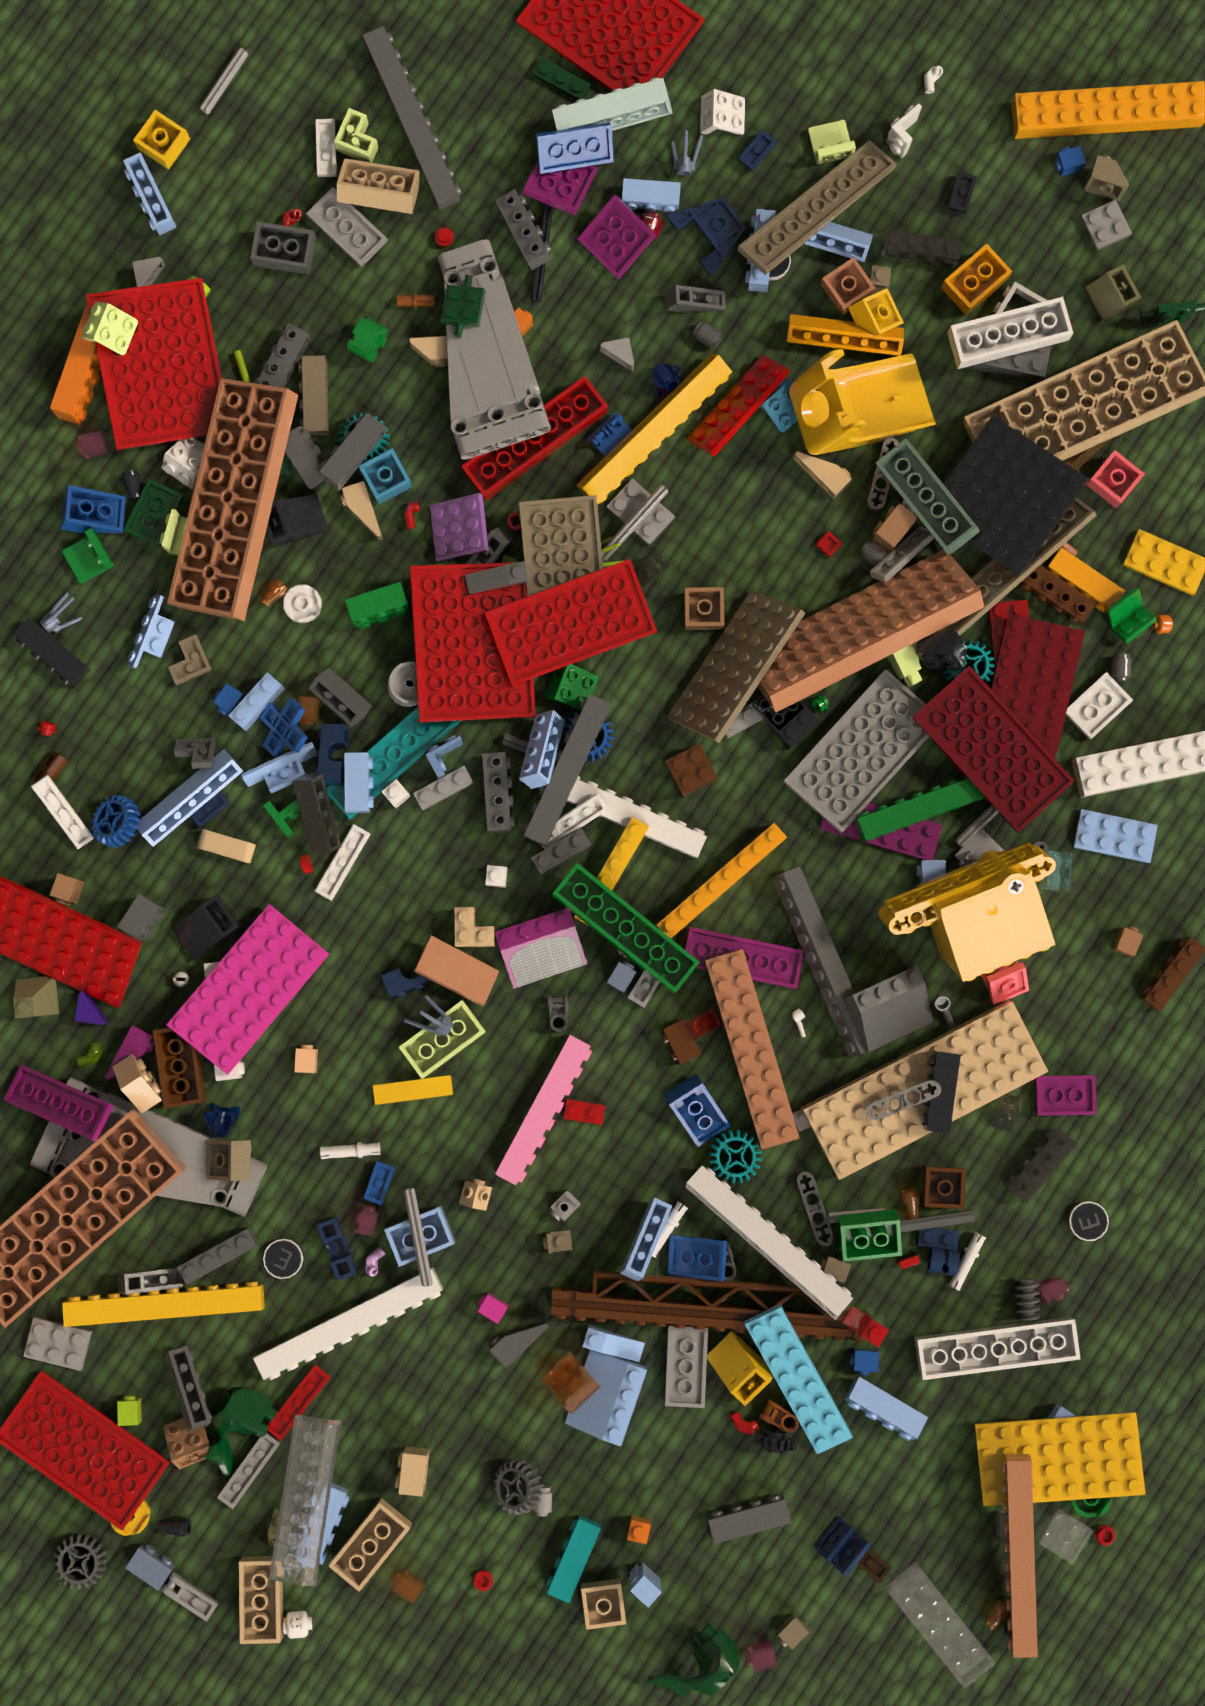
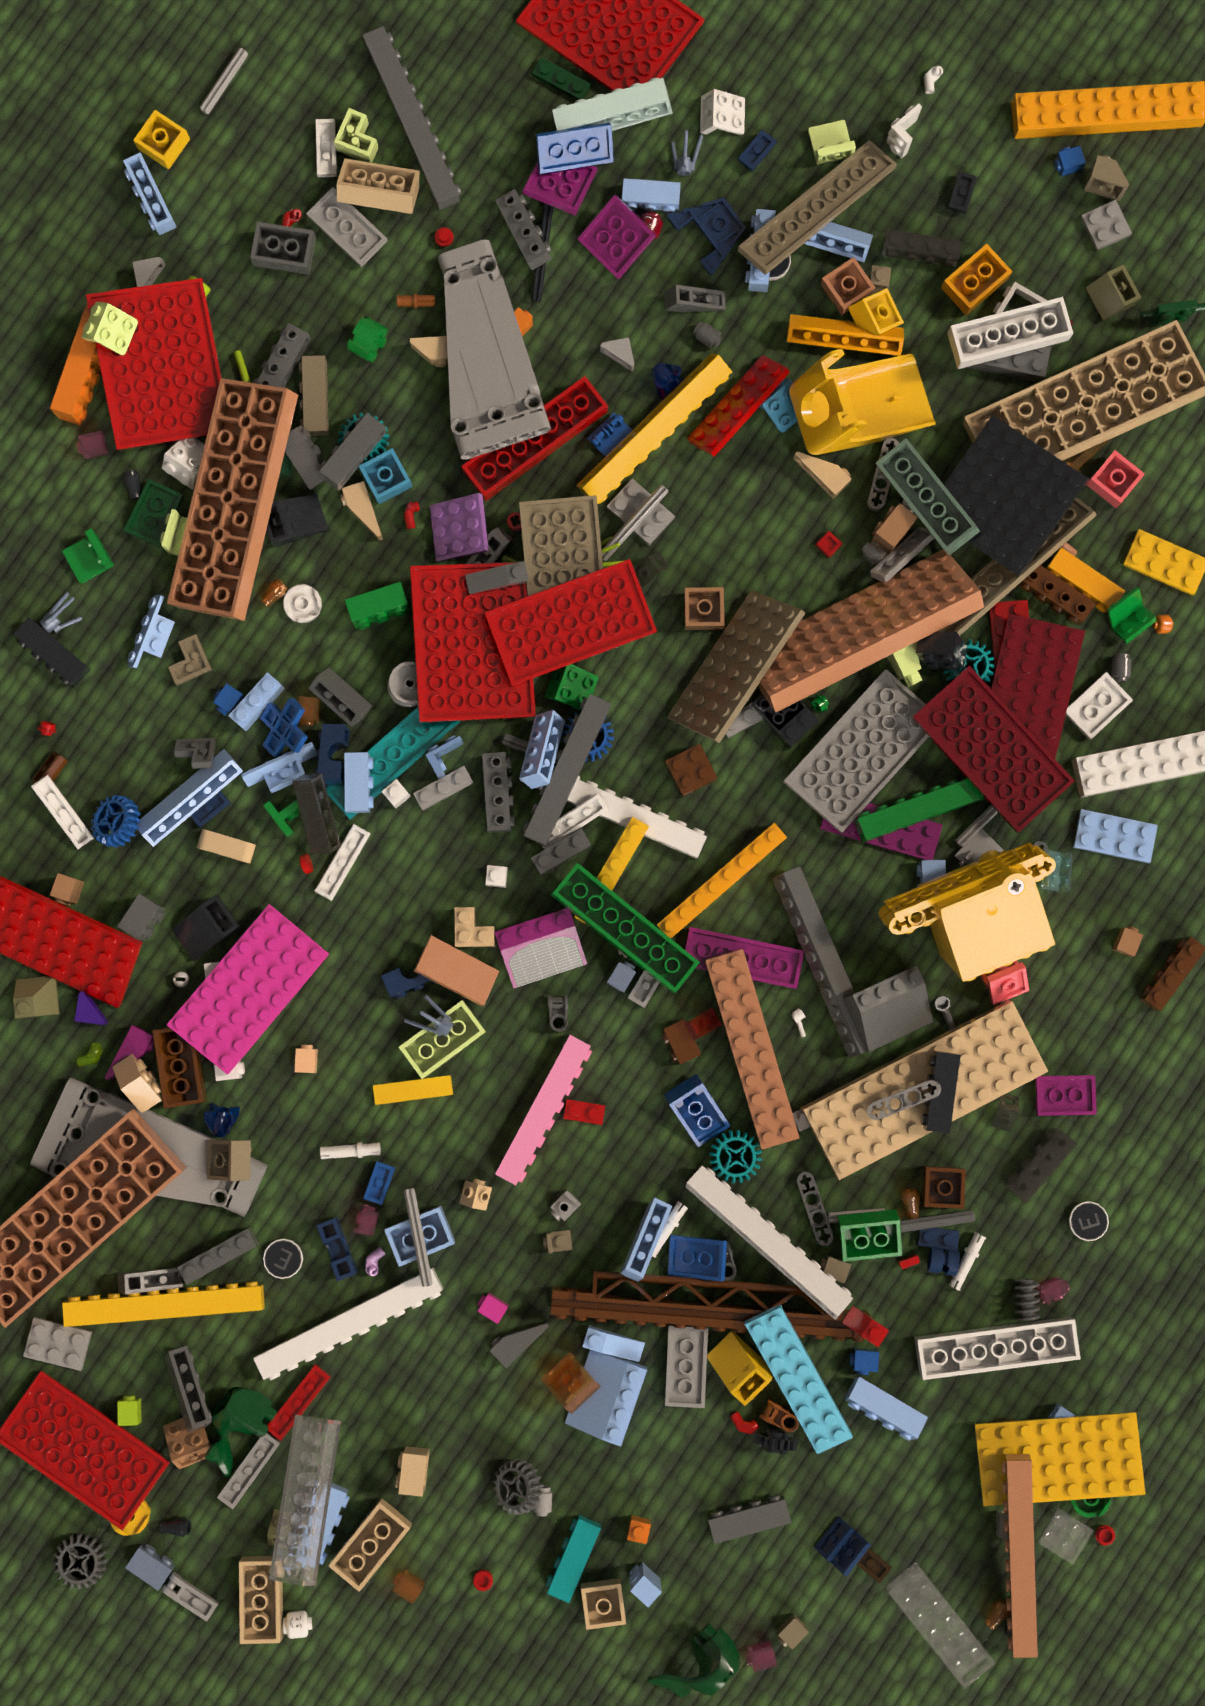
(58, 1103): magenta plate -> none
(92, 509): blue slope -> none
(463, 306): dark green plate -> none

